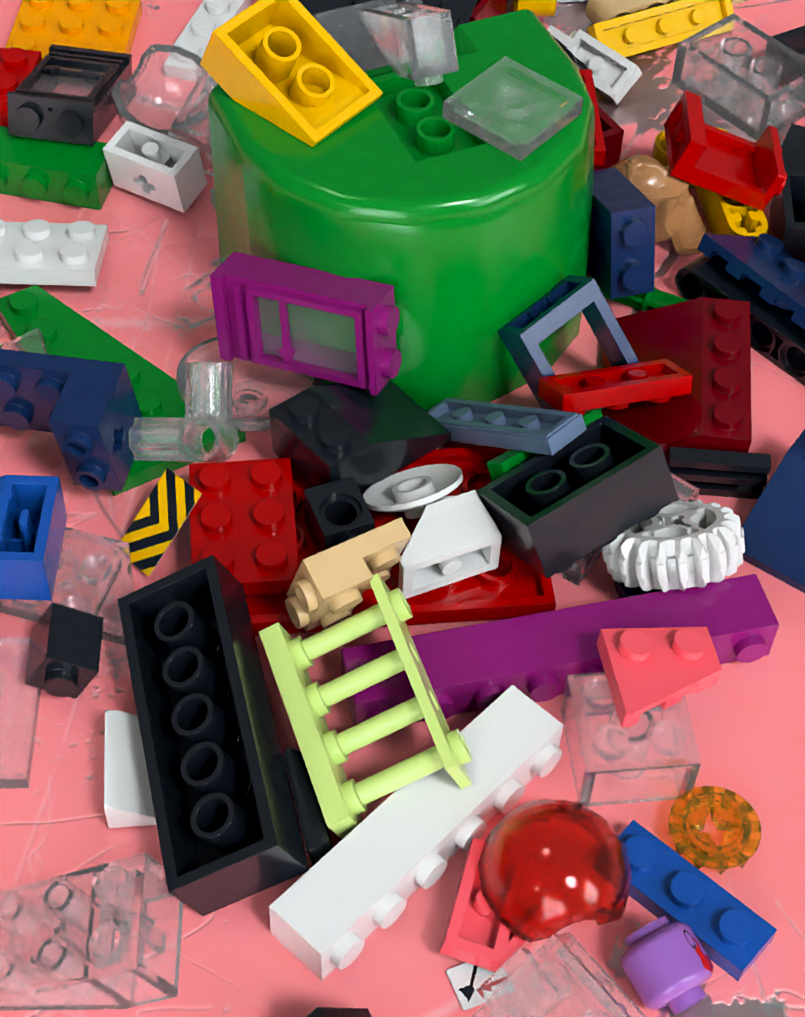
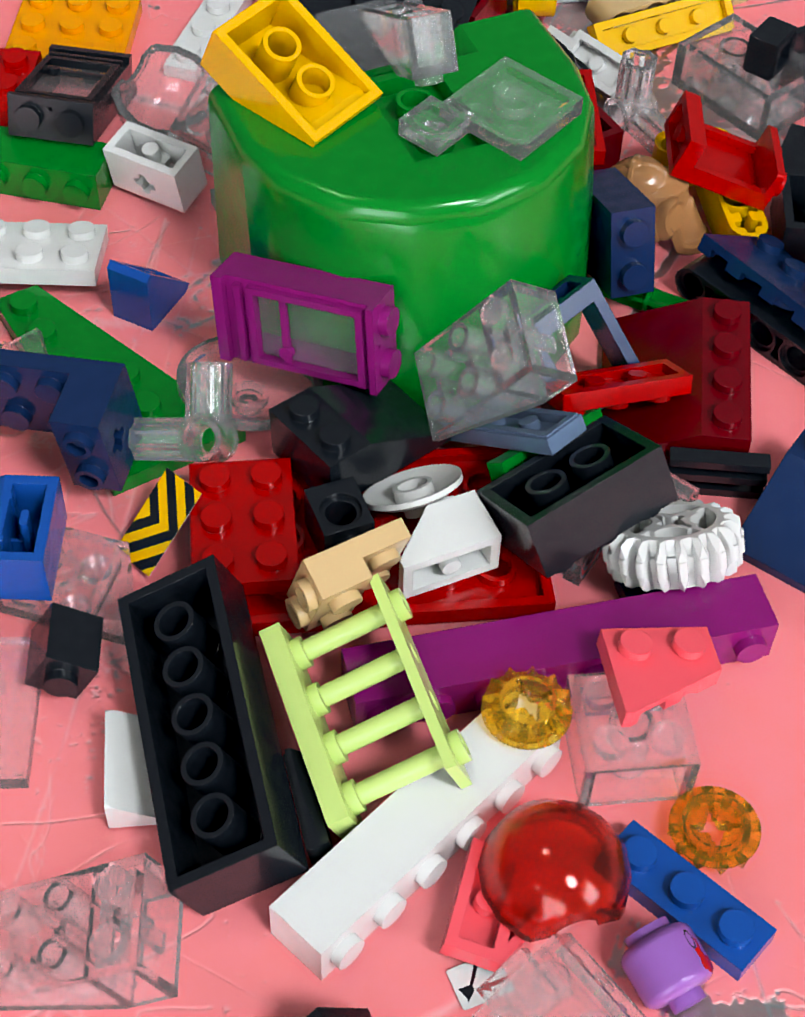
(142, 293): none -> blue slope
(434, 125): none -> clear plate
(495, 360): none -> clear slope
(517, 726): none -> clear yellow gear
(634, 102): none -> clear piece
(769, 48): none -> black slope

